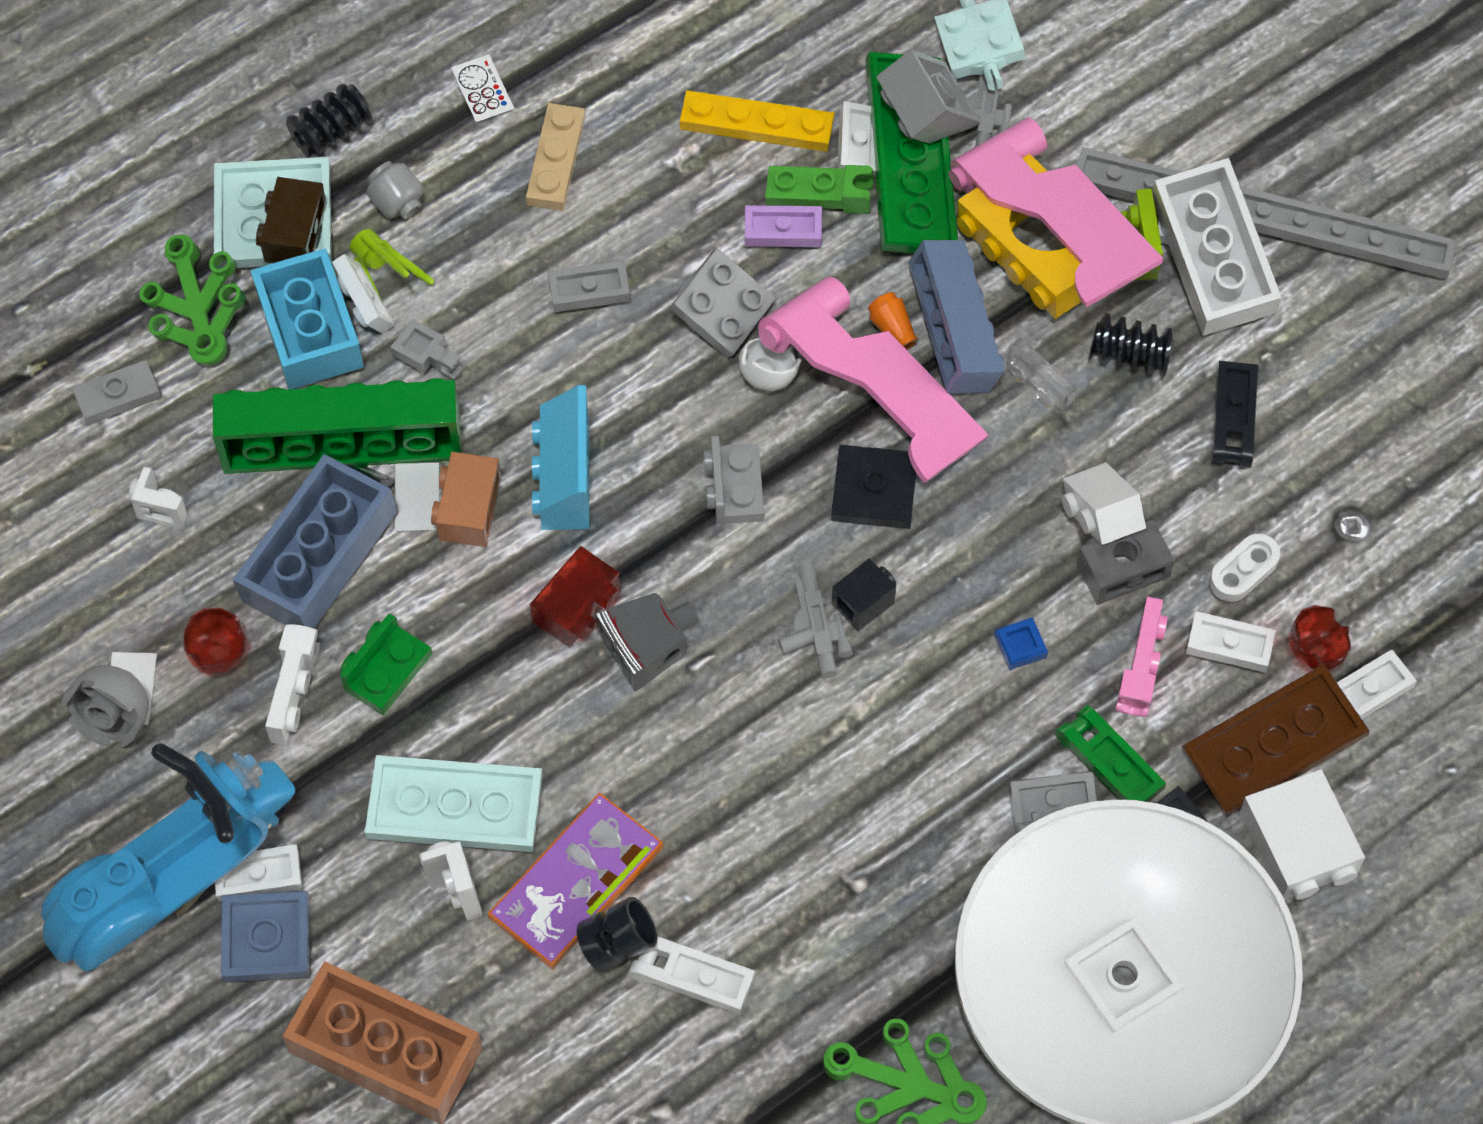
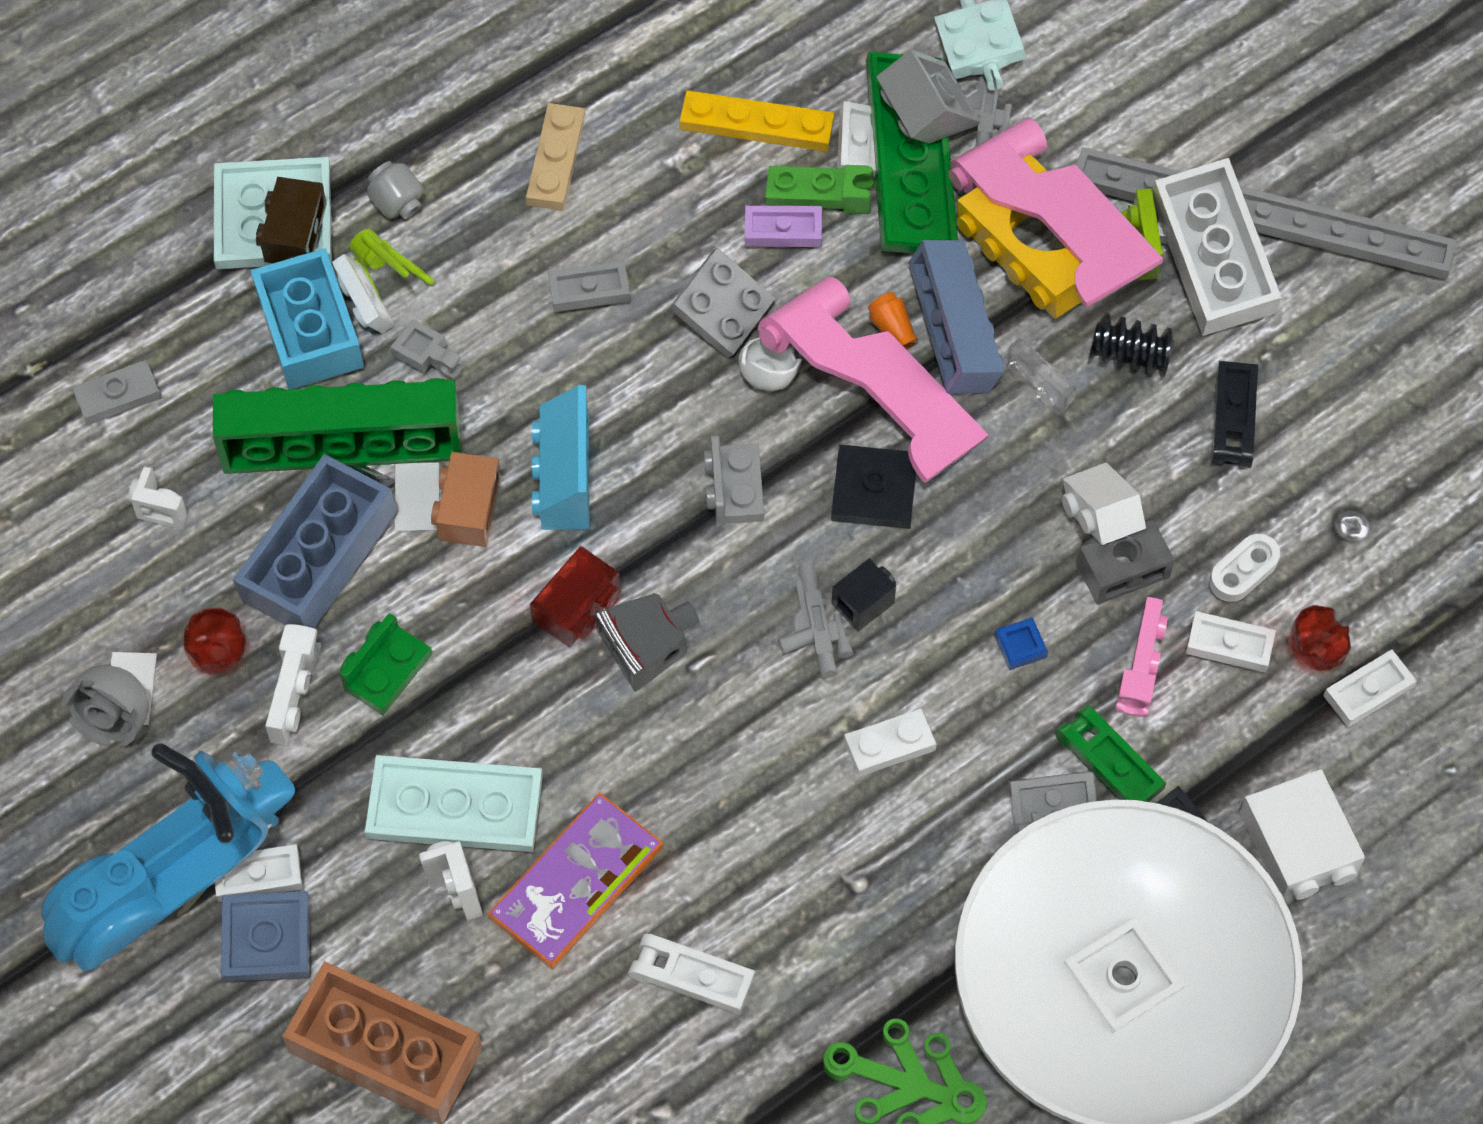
(196, 303): bright green plant -> none
(327, 118): black piece -> none
(482, 88): white sticker -> none
(614, 935): black wheel -> none
(889, 742): none -> white plate
(1275, 739): reddish brown tile -> none

